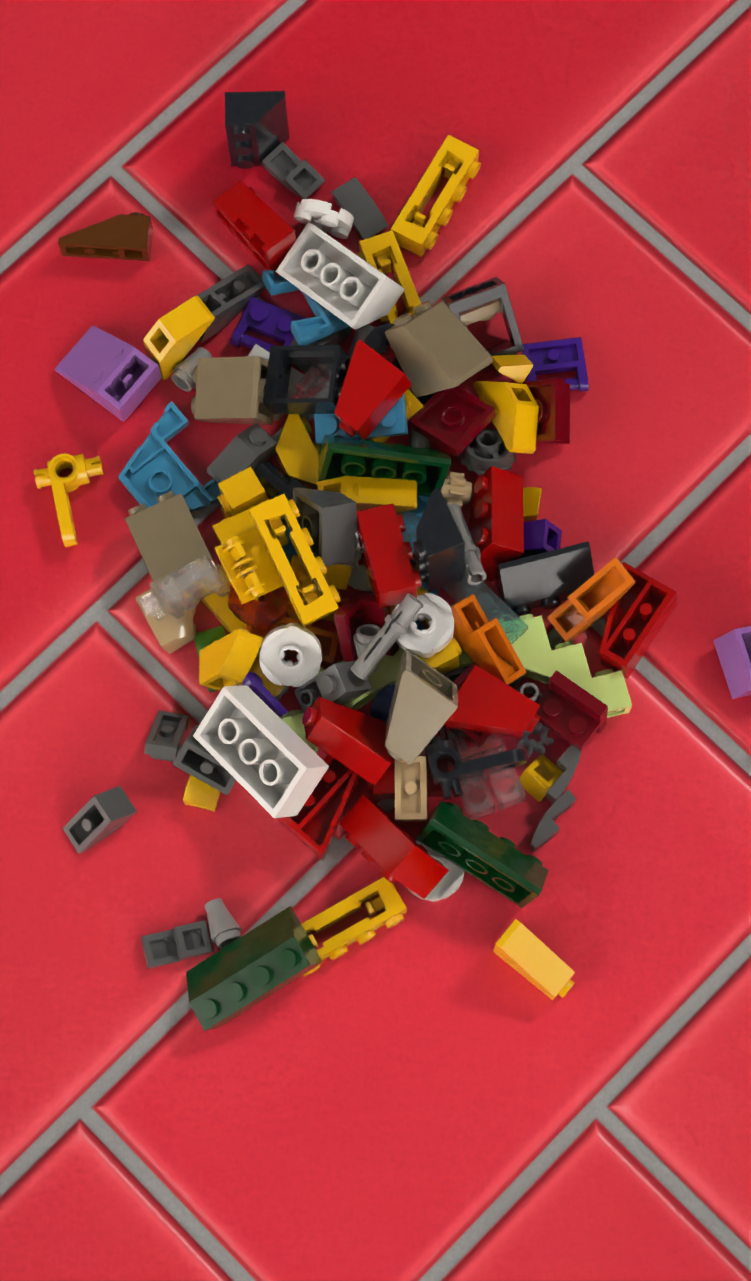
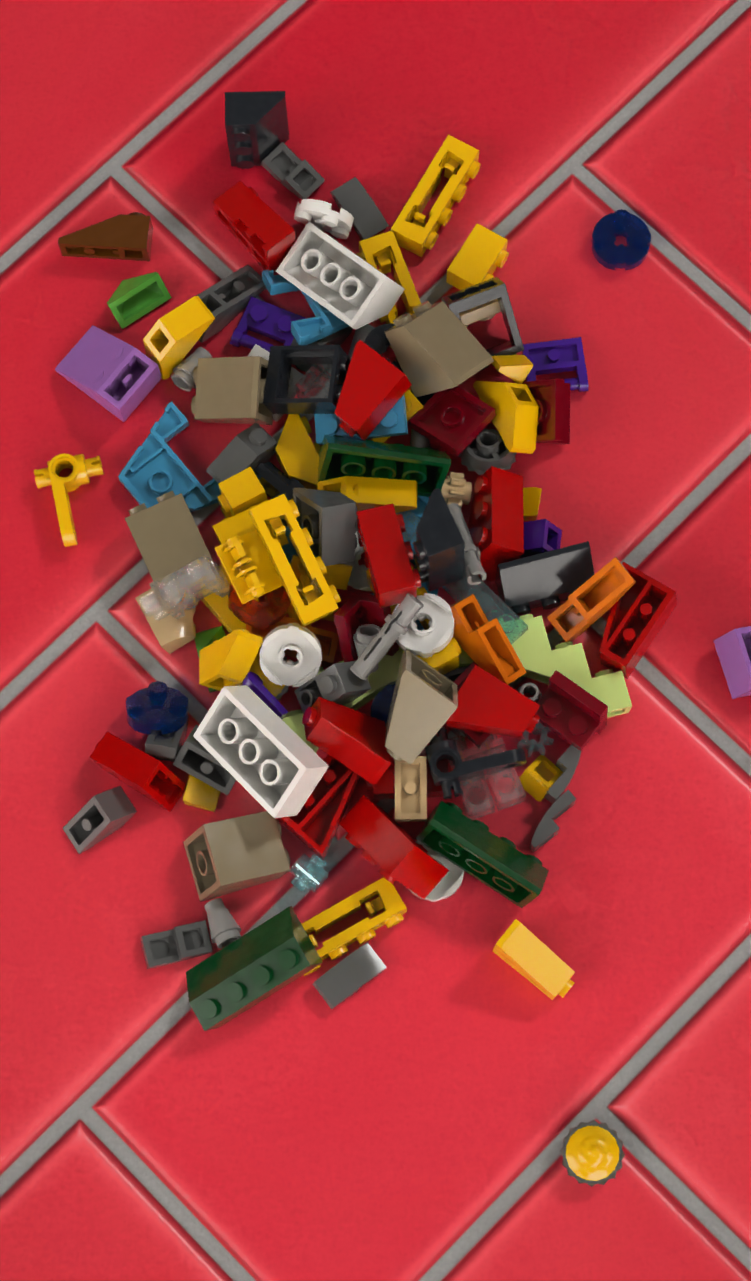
(137, 297): none -> bright green slope
(138, 771): none -> red slope
(157, 709): none -> clear blue plate
(236, 854): none -> dark tan slope
(309, 872): none -> clear light blue gear
(349, 975): none -> dark grey slope
(477, 258): none -> yellow brick
(592, 1153): none -> yellow piece
(626, 225): none -> clear blue plate

